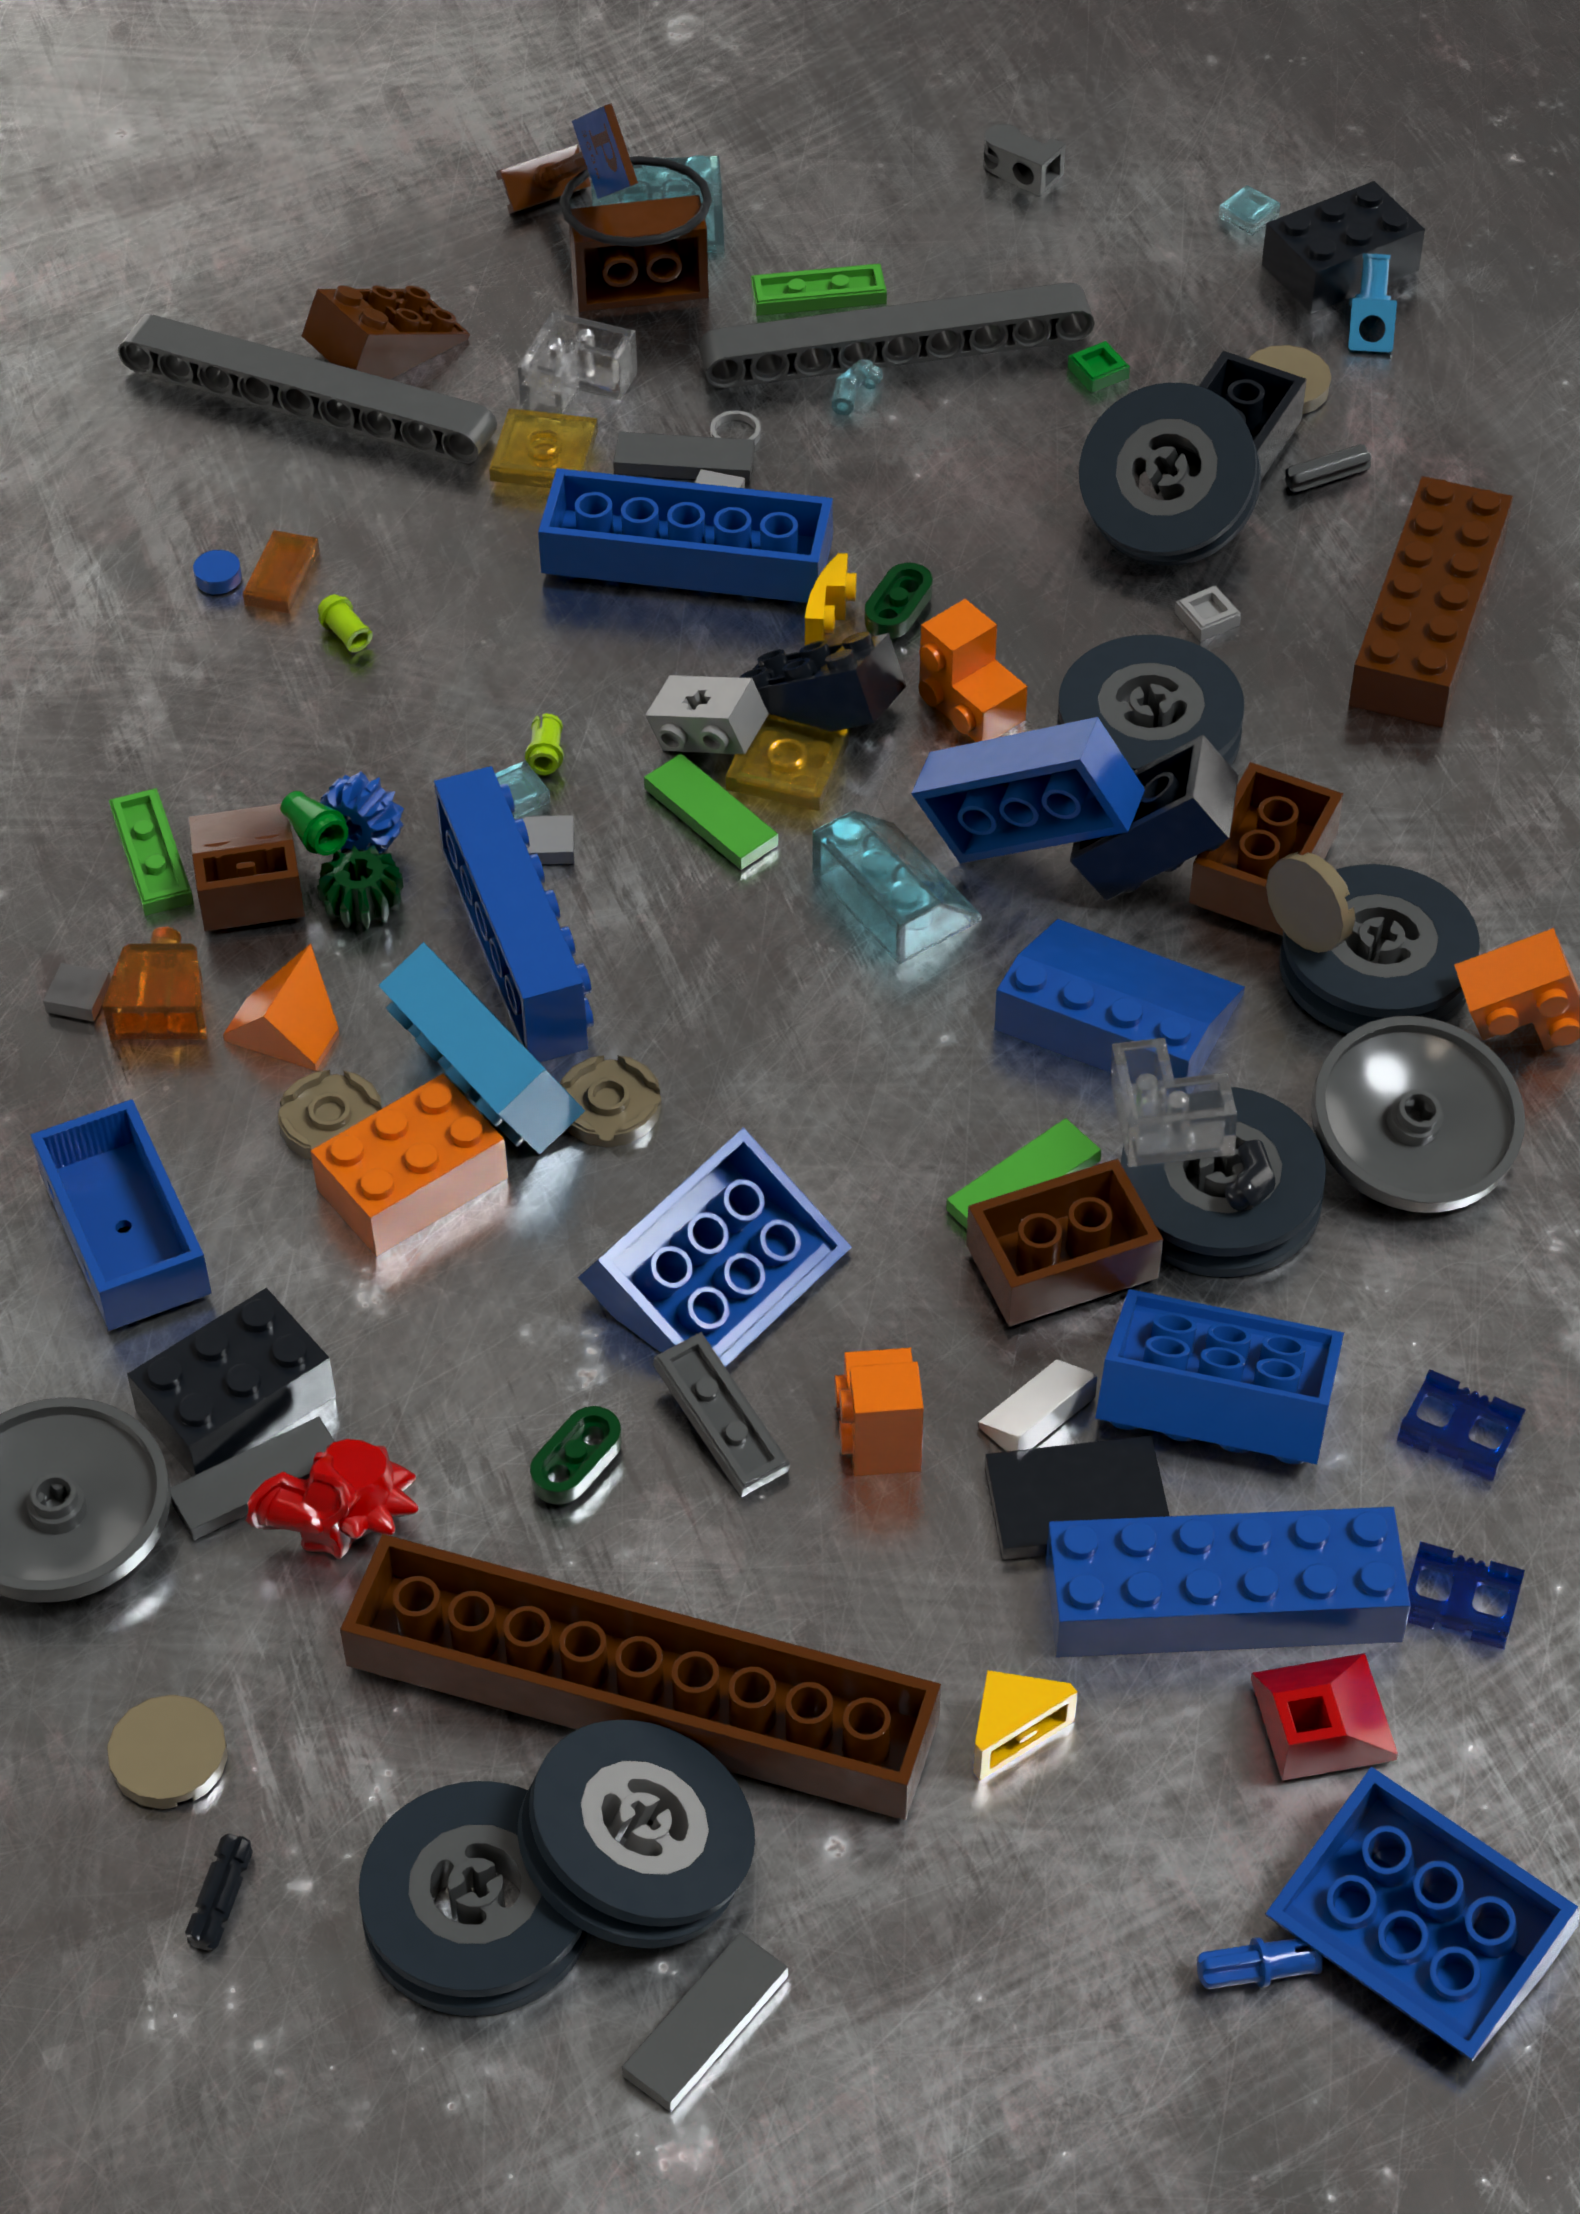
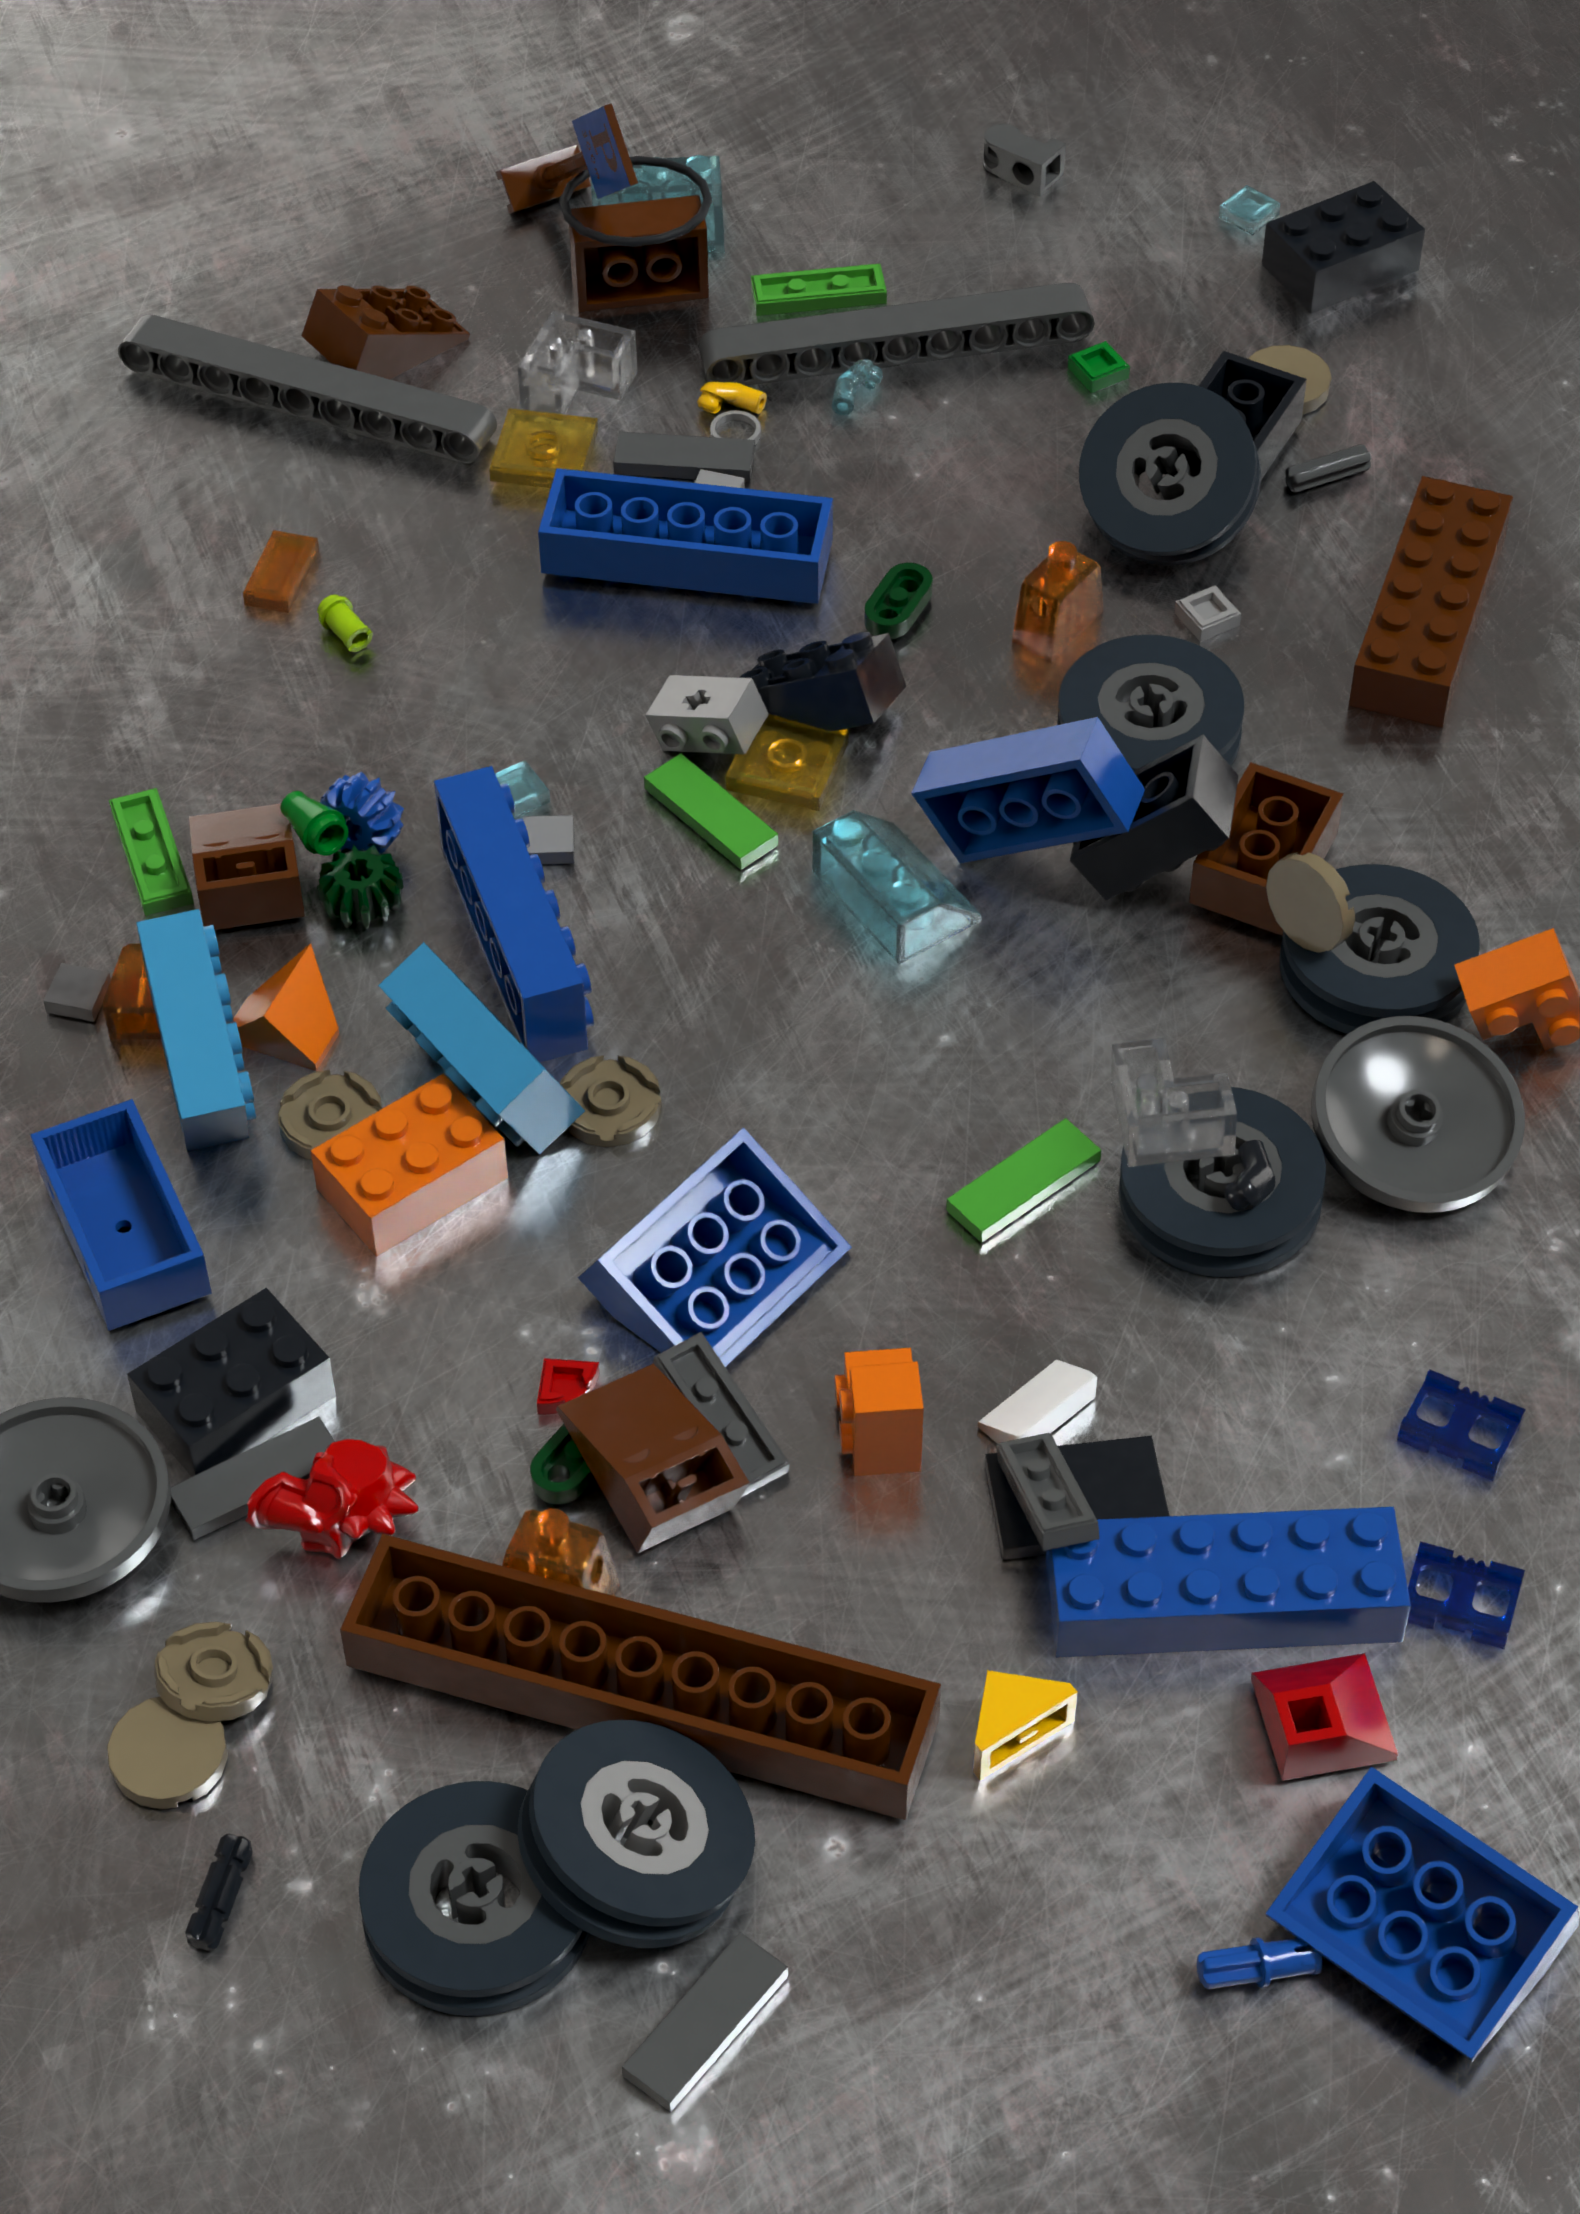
(192, 1017): none -> dark azure piece
(213, 1672): none -> dark tan tile
(217, 572): blue tile -> none
(544, 751): lime pin -> none
(562, 1551): none -> clear orange torso
(564, 1381): none -> red tile
(653, 1456): none -> reddish brown slope
(732, 393): none -> yellow arm
(829, 599): yellow slope -> none
(965, 678): orange brick -> none
(1047, 1491): none -> dark grey tile
(1058, 601): none -> clear orange torso
(1063, 1242): reddish brown brick -> none
(1090, 991): blue slope -> none
(1219, 1377): blue slope -> none
(1373, 301): dark azure bracket -> none

